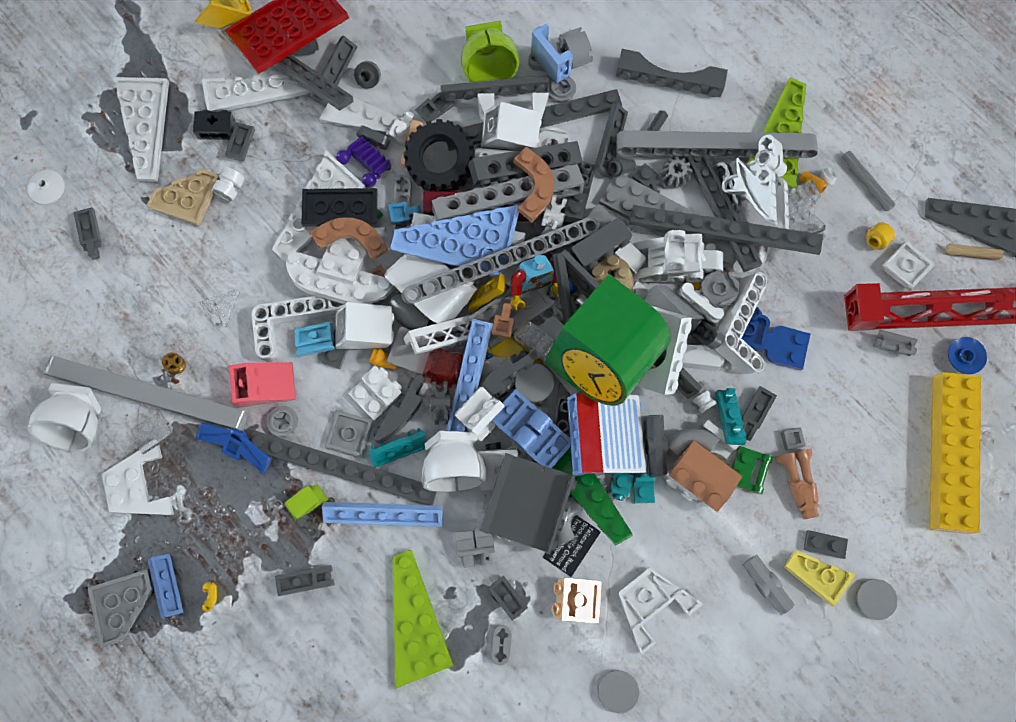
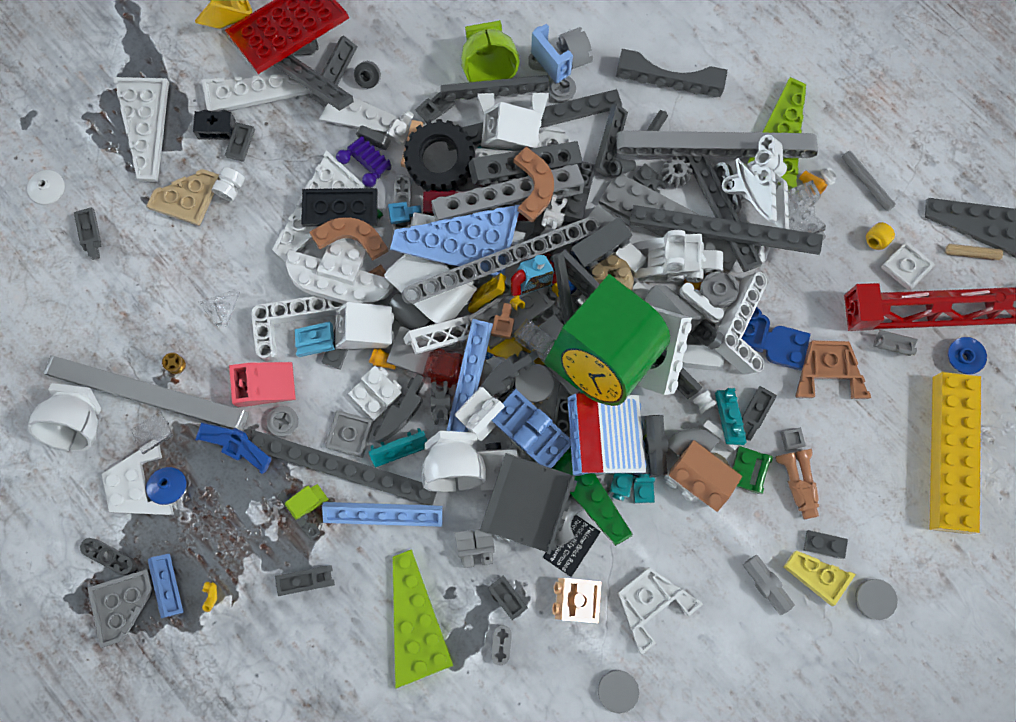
(98, 545): none -> dark grey beam
(171, 491): none -> blue dish
(831, 361): none -> nougat wing

